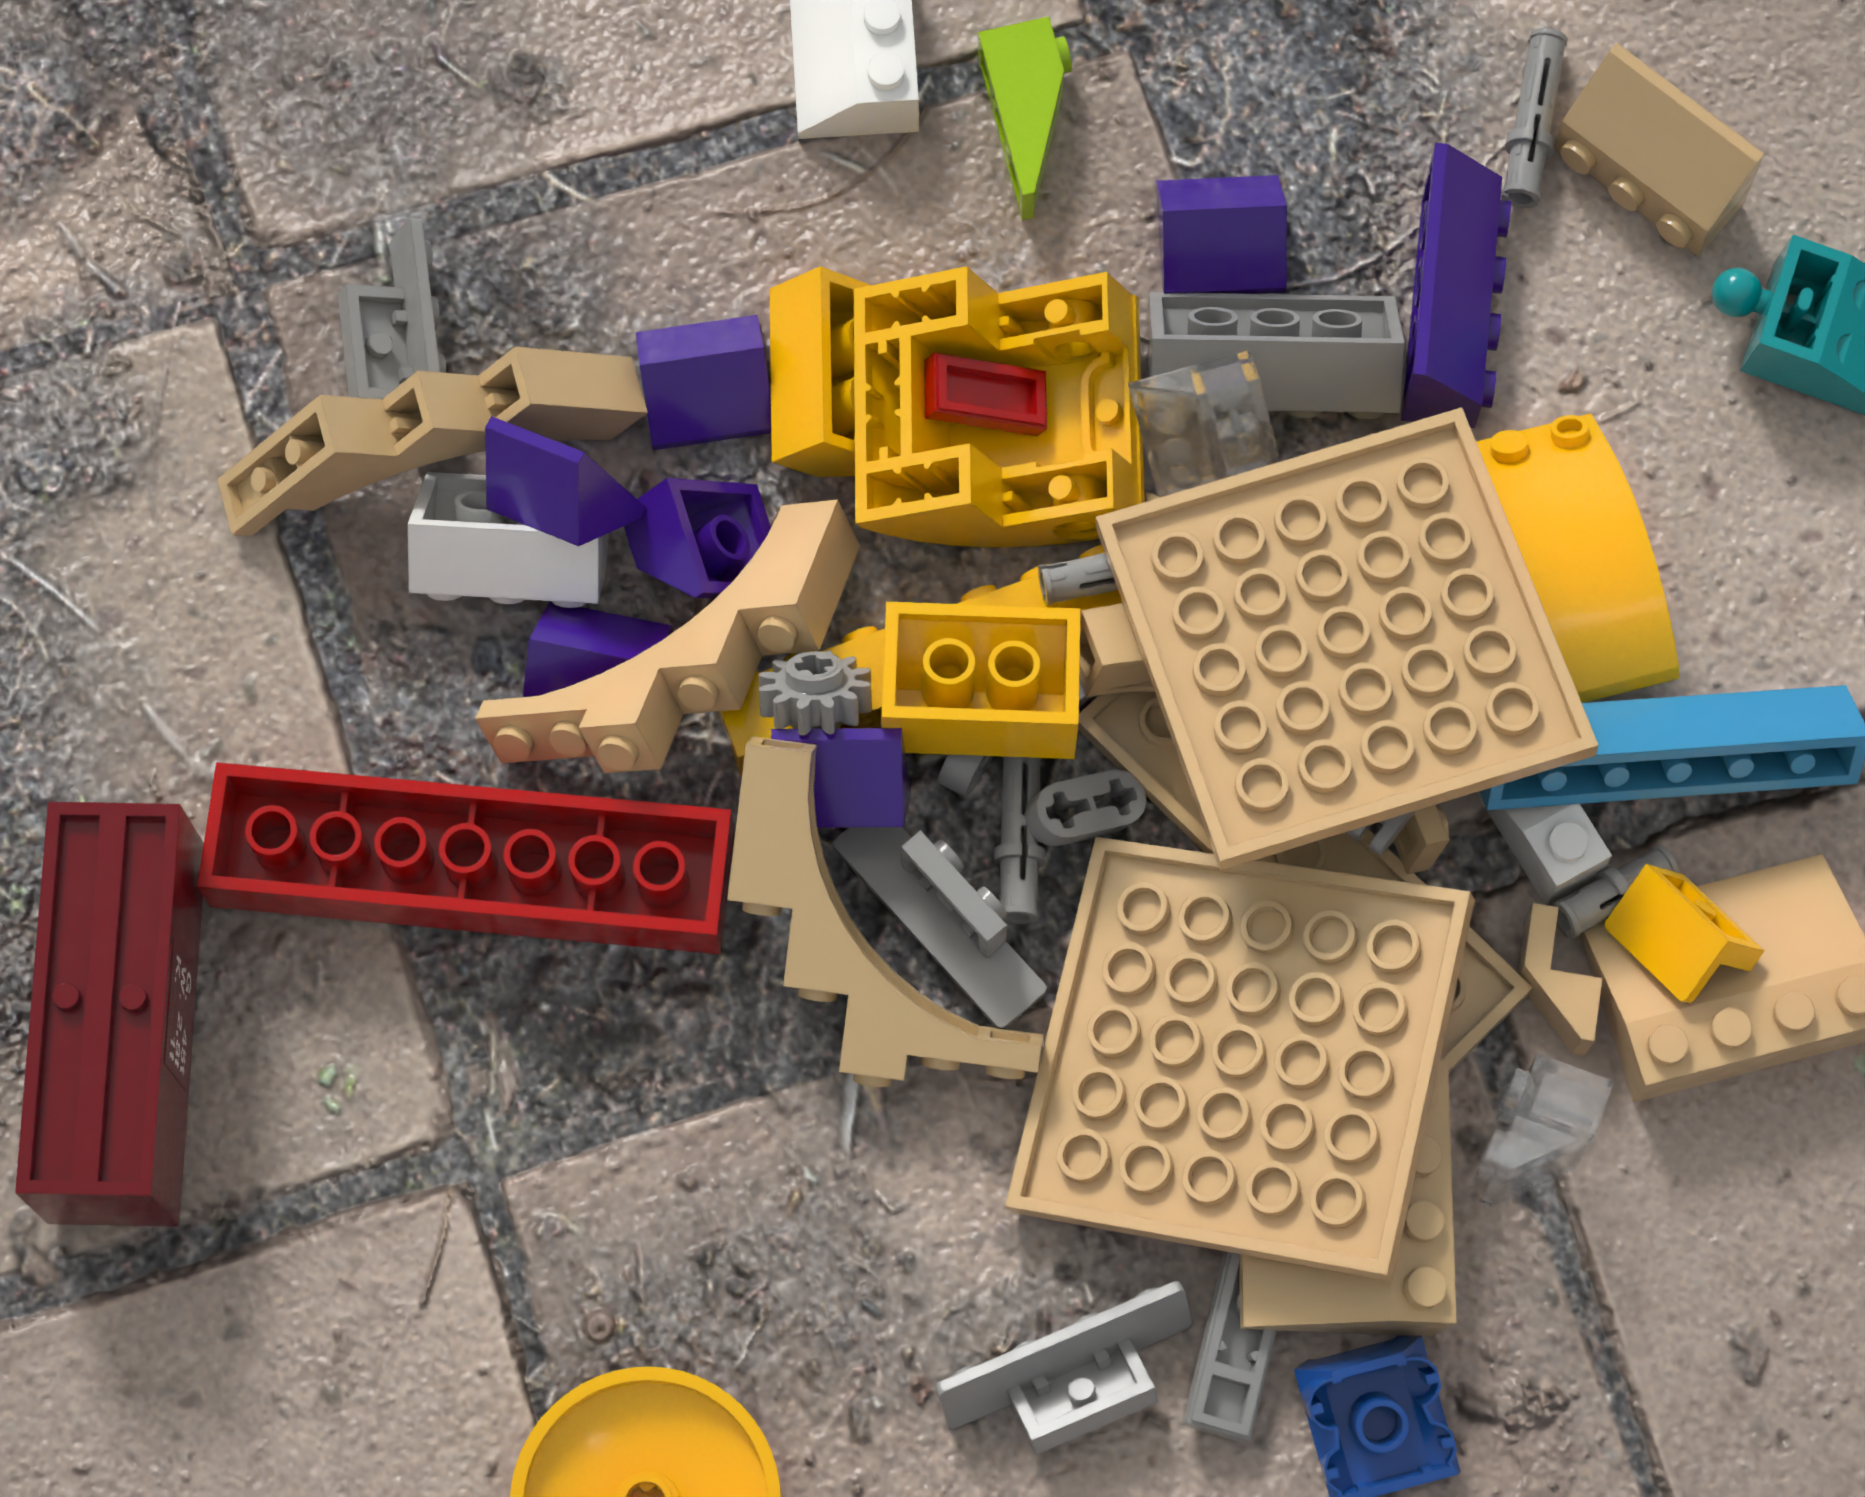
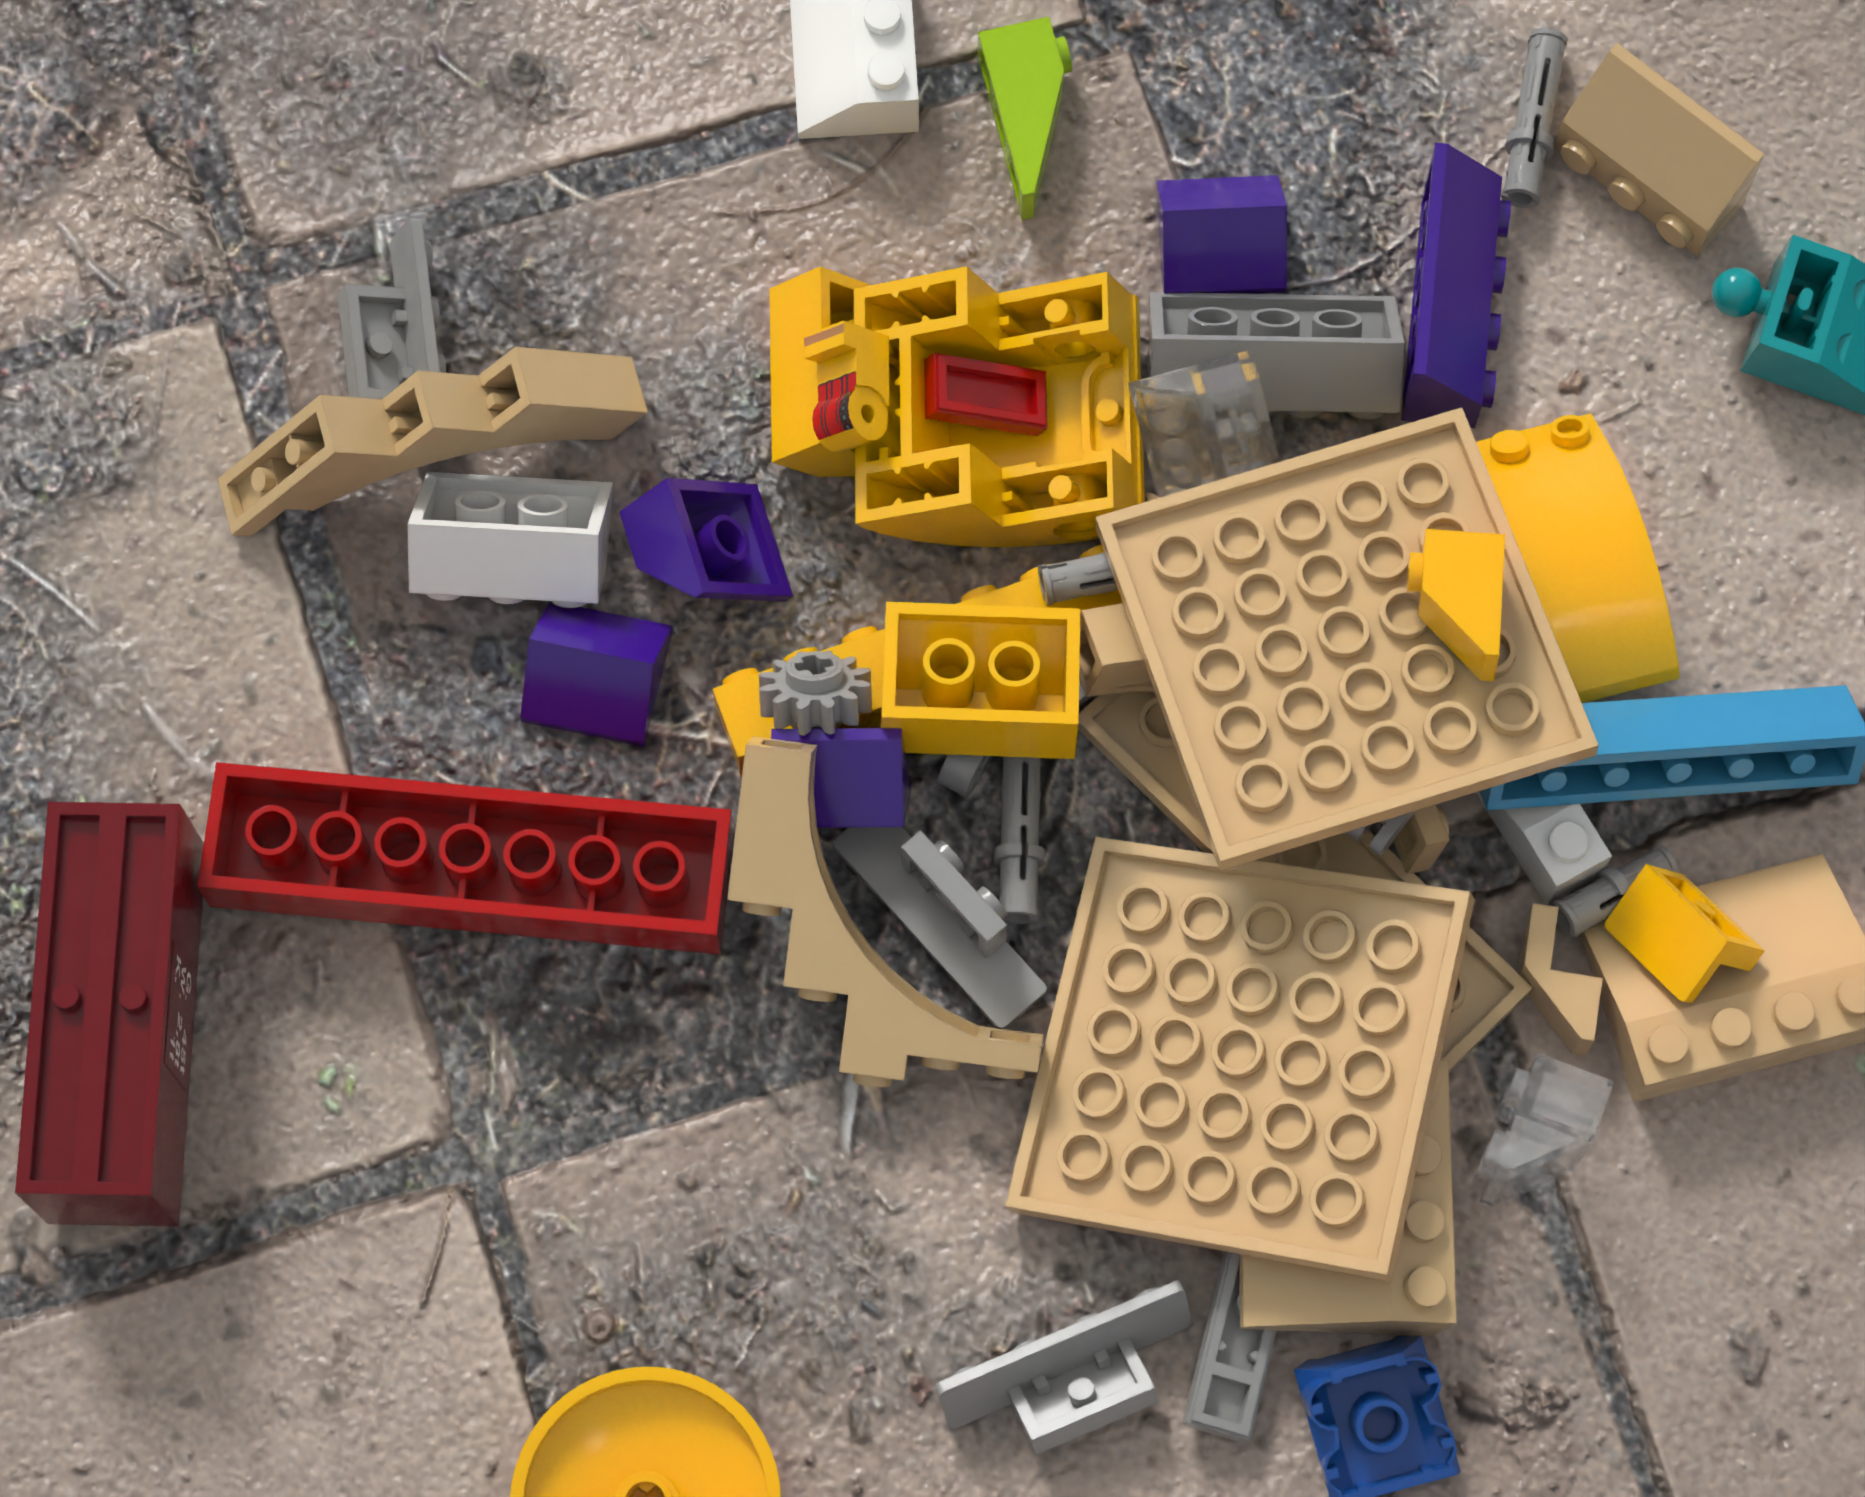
(552, 486): dark purple slope -> none
(705, 382): dark purple slope -> none
(707, 665): tan arch -> none
(850, 384): none -> yellow leg
(1082, 794): light grey beam -> none
(1462, 594): none -> yellow slope

